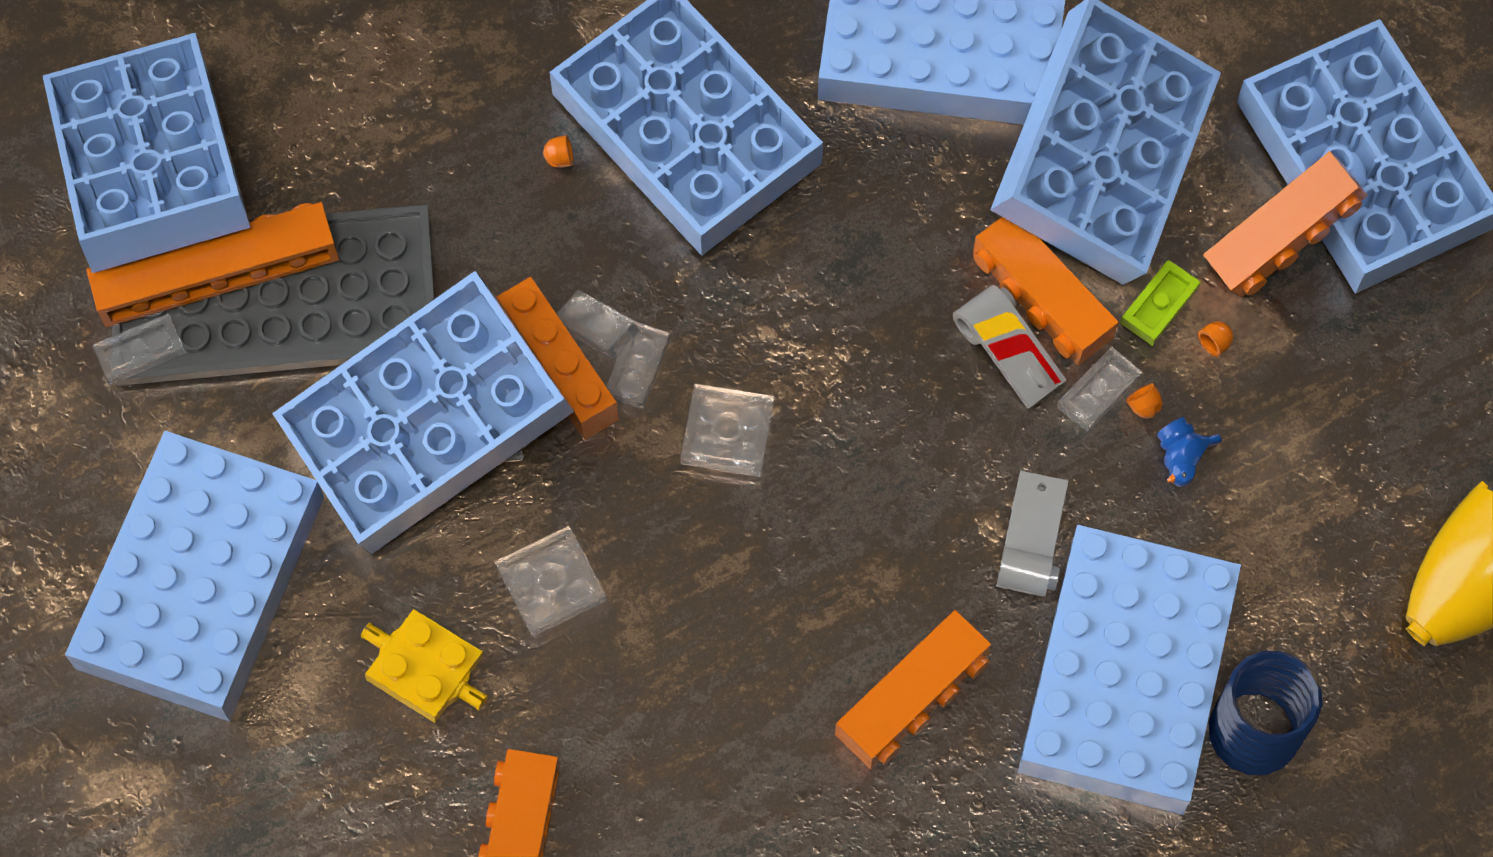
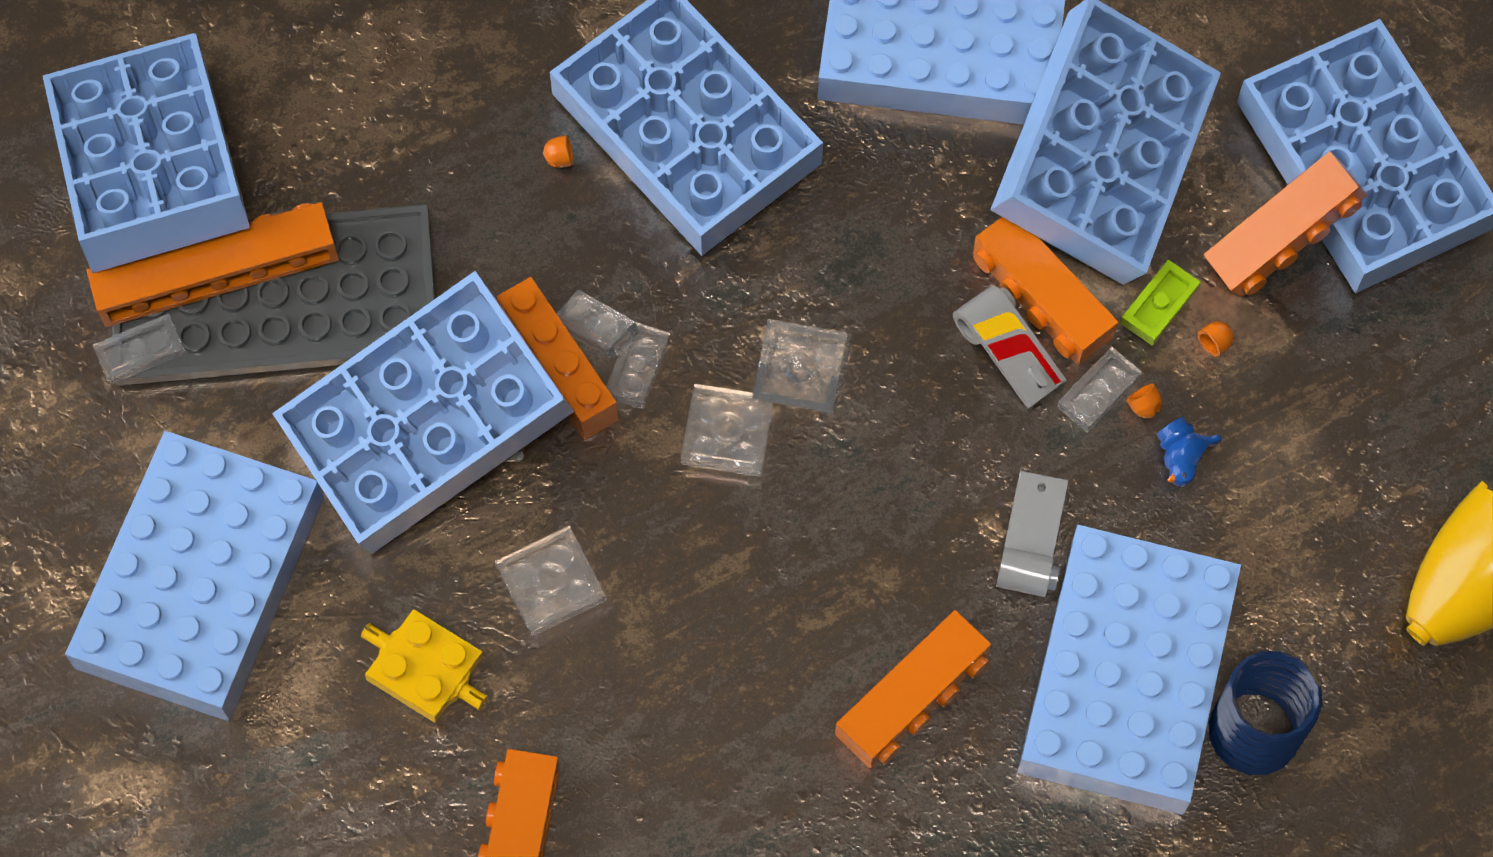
(801, 366): none -> clear slope

